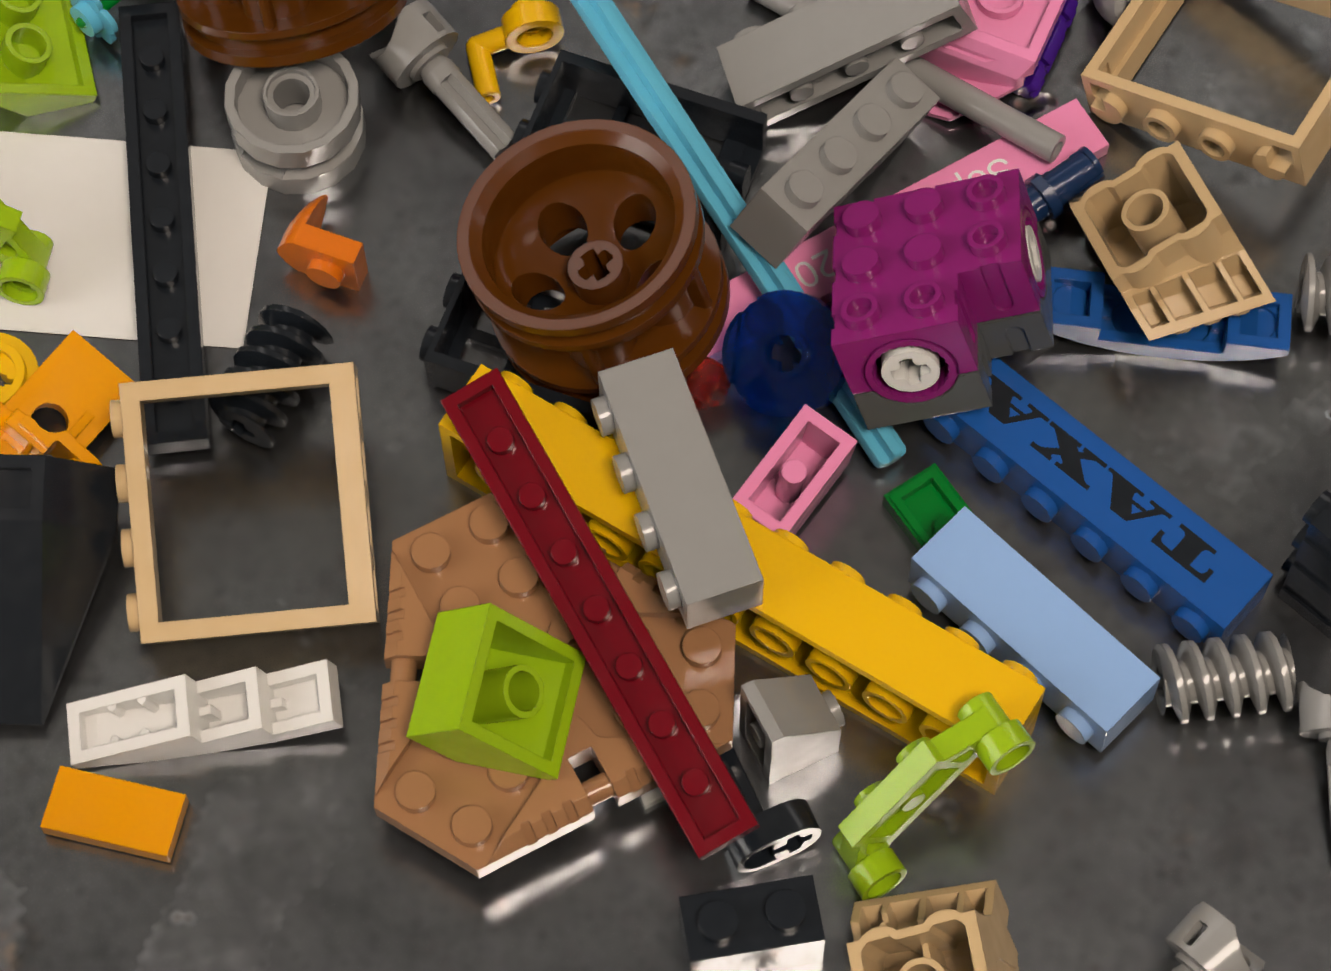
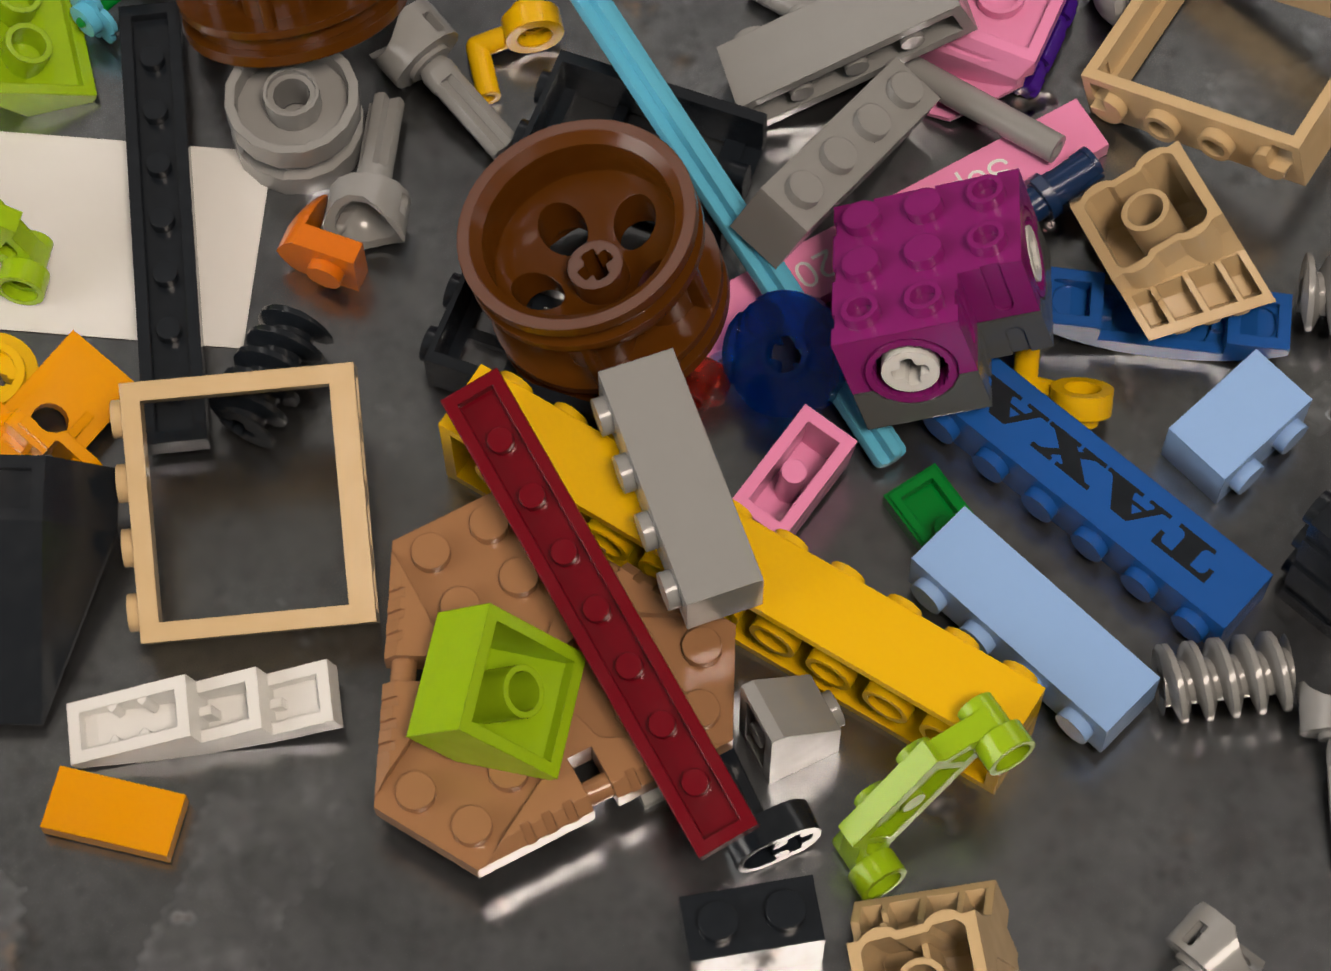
(369, 202): none -> light grey piece
(1081, 397): none -> yellow plate
(1237, 428): none -> light blue brick

